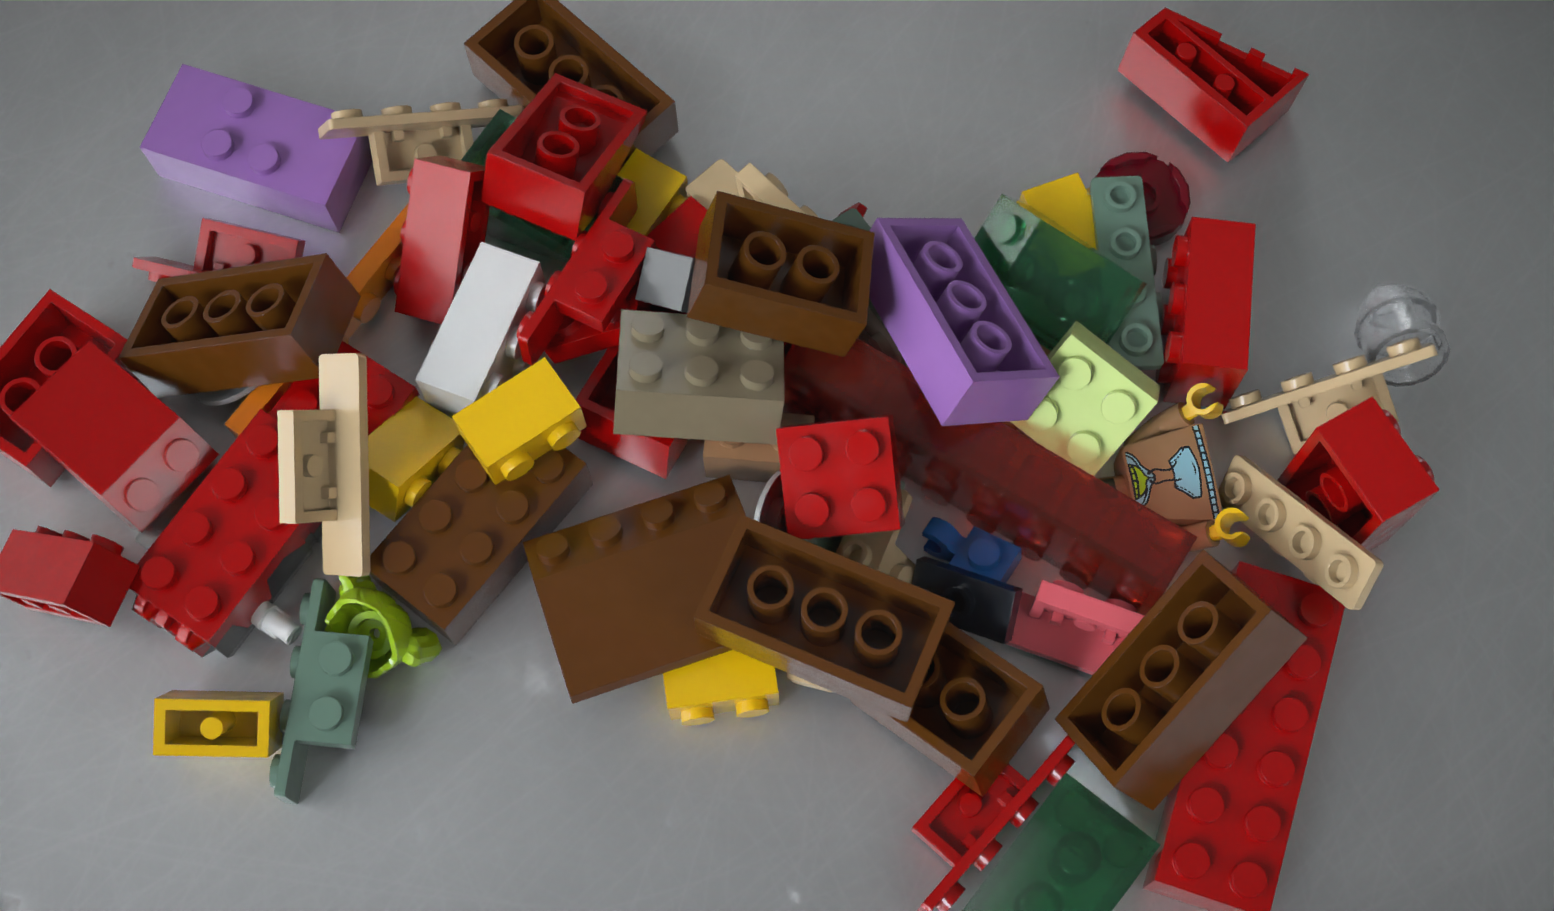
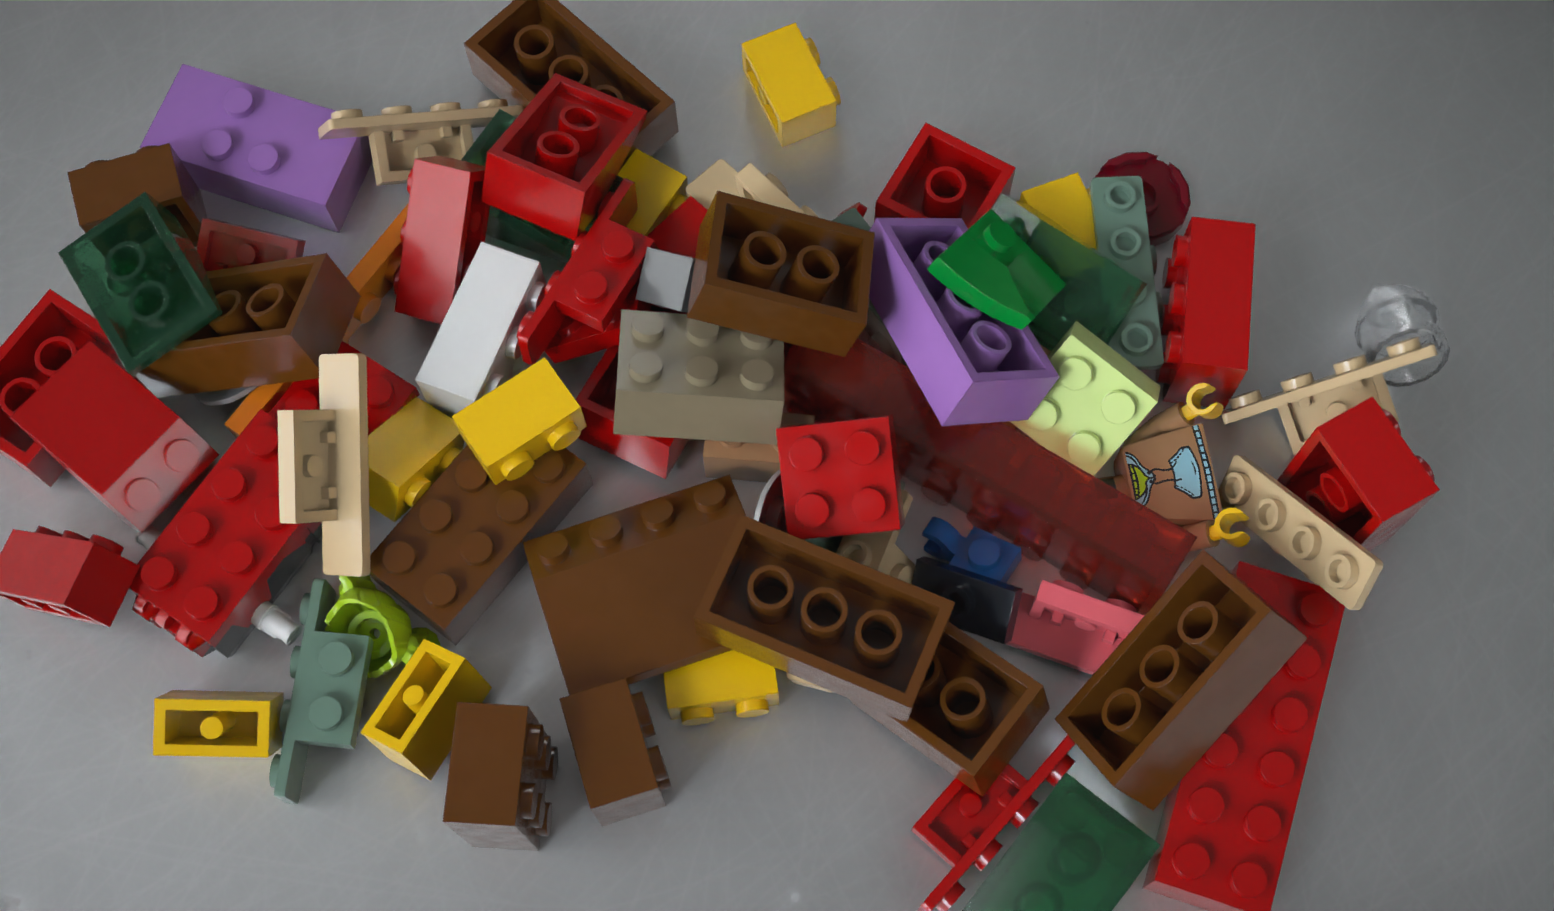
(111, 184): none -> reddish brown brick
(142, 281): none -> clear green slope
(419, 709): none -> yellow brick
(499, 777): none -> reddish brown brick
(612, 751): none -> reddish brown brick
(790, 84): none -> yellow brick
(944, 180): none -> red brick
(997, 272): none -> green plate
(1208, 84): red wedge -> none

